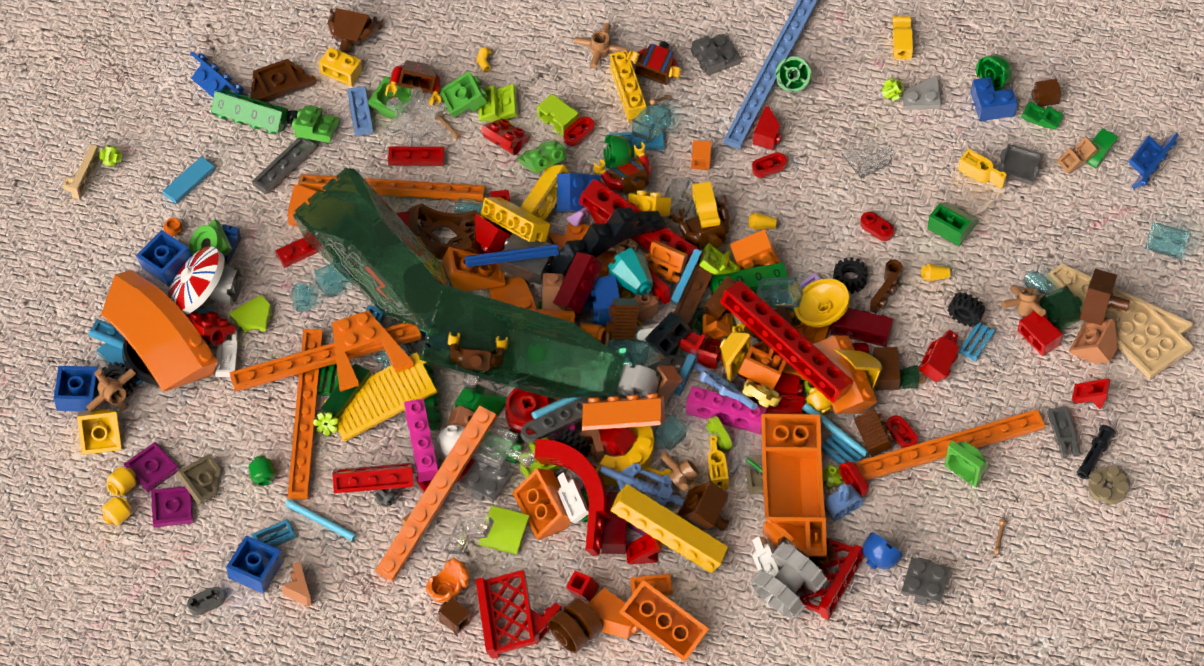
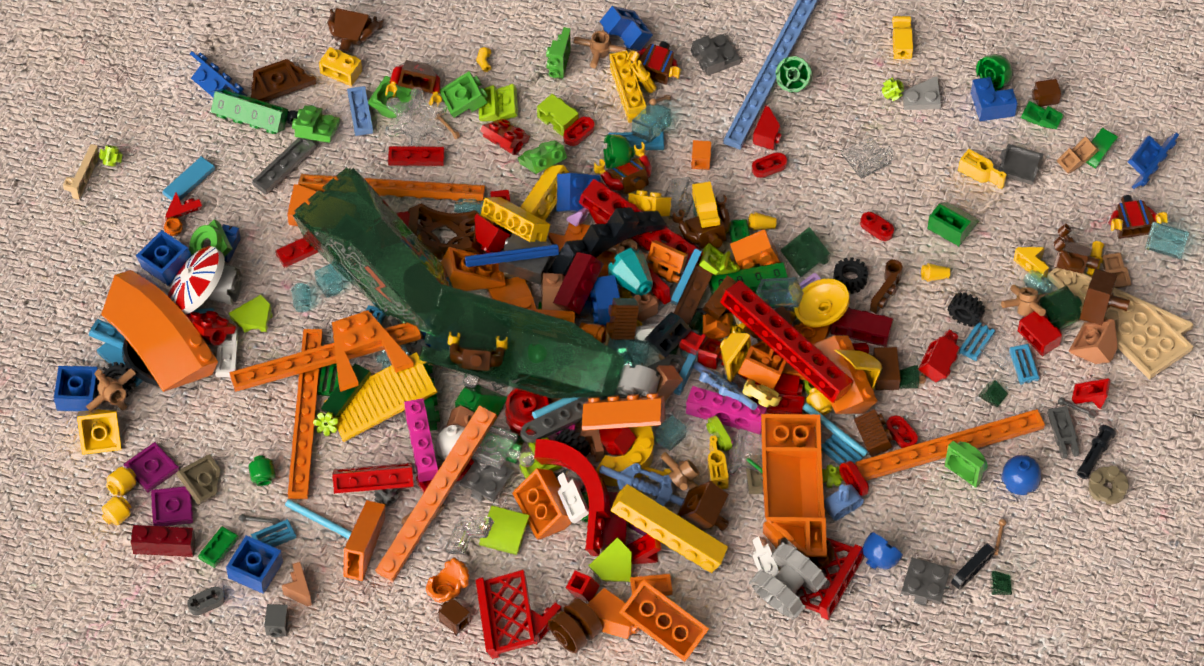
(163, 540): none -> dark red brick
(177, 210): none -> red slope
(218, 547): none -> green plate
(243, 517): none -> dark grey hinge
(276, 620): none -> dark grey brick
(363, 540): none -> orange slope
(559, 54): none -> bright green plate
(613, 563): none -> lime slope
(626, 25): none -> blue brick
(643, 76): none -> yellow axle
(738, 230): none -> green plate
(805, 252): none -> clear green hinge
(973, 566): none -> black beam
(993, 393): none -> clear green slope
(1000, 583): none -> clear green slope
(1021, 378): none -> dark azure tile
(1021, 475): none -> blue cylinder
(1031, 258): none -> yellow slope
(1072, 255): none -> reddish brown torso
(1092, 413): none -> dark grey hinge
(1096, 252): none -> yellow axle
(1114, 264): none -> medium nougat slope
(1134, 218): none -> torso

